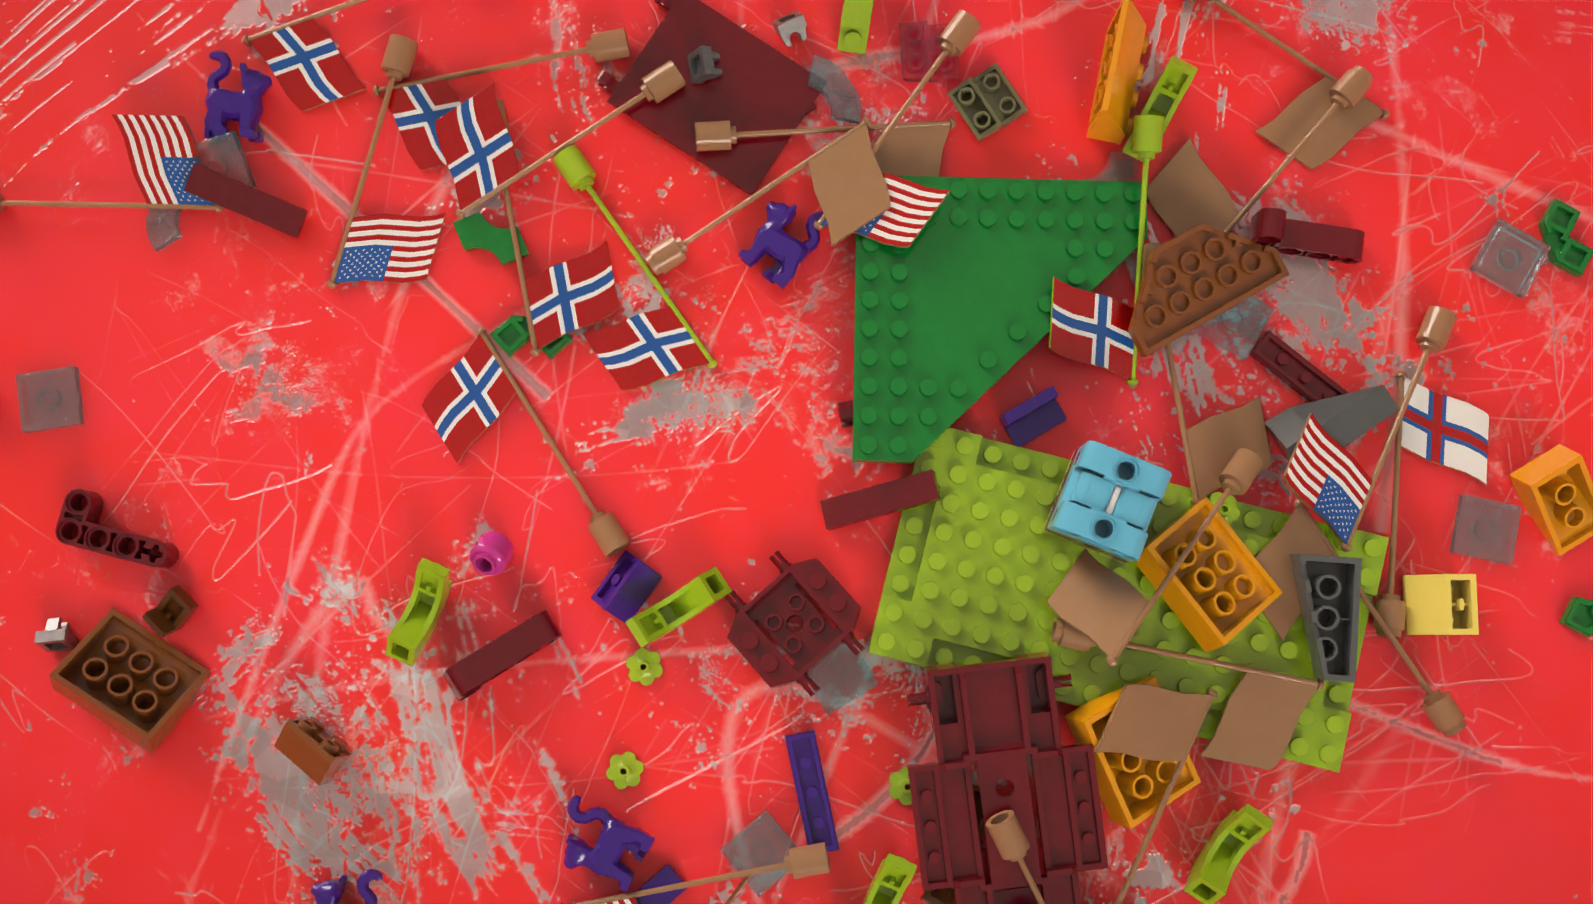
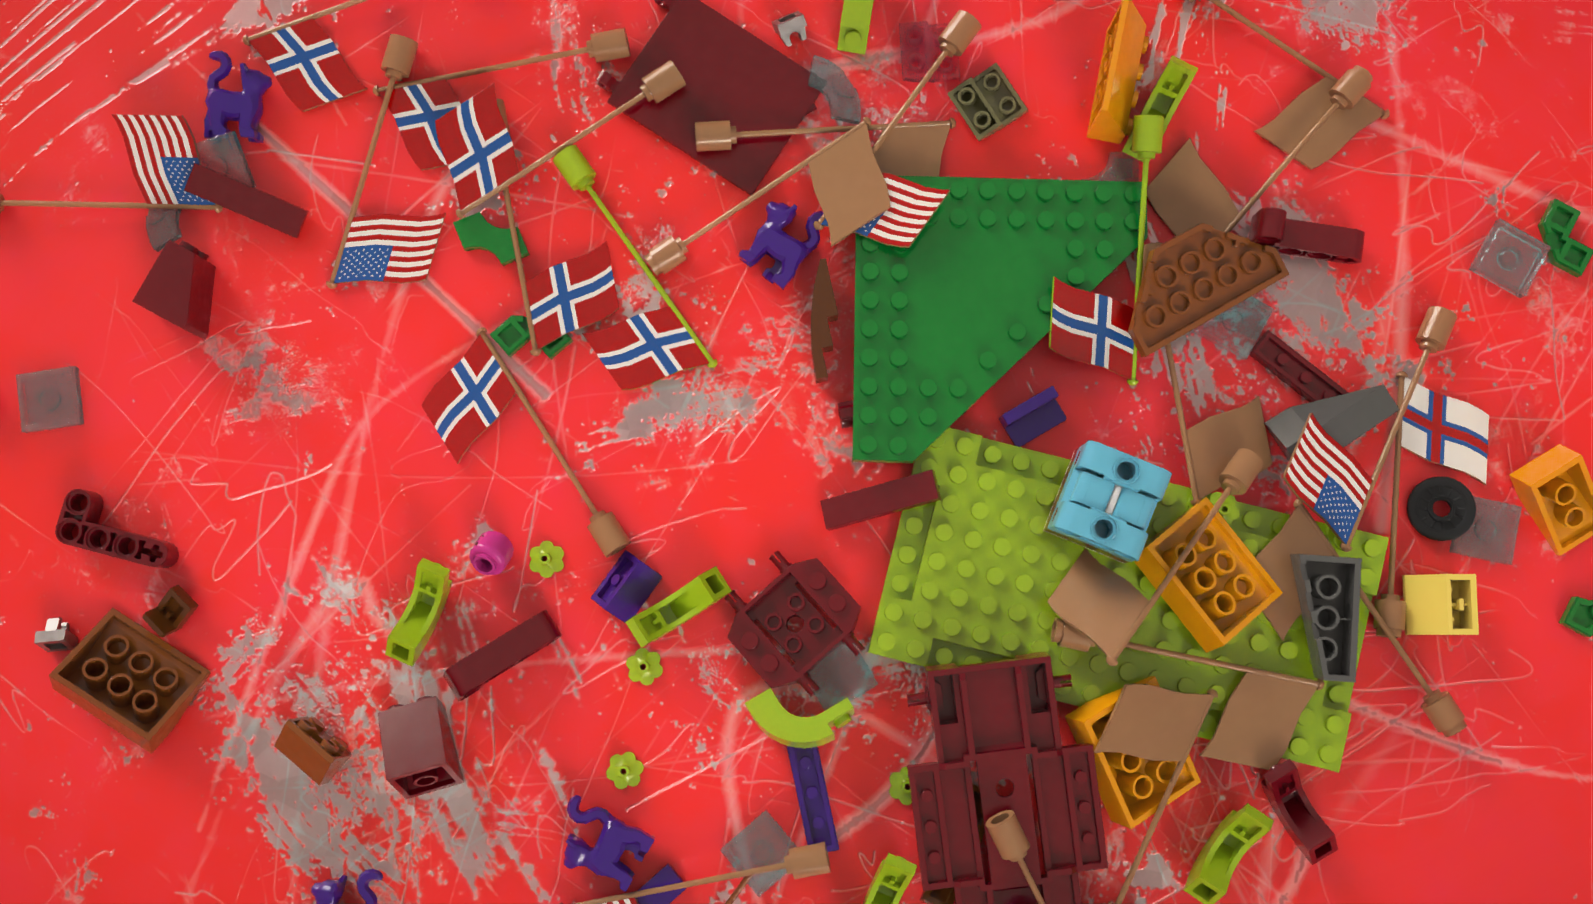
(180, 288): none -> dark red slope
(419, 747): none -> dark red slope
(554, 559): none -> lime plant
(702, 64): flat silver tile -> none
(796, 730): none -> lime arch
(822, 312): none -> reddish brown slope
(1296, 813): none -> dark red arch
(1433, 526): none -> black wheel

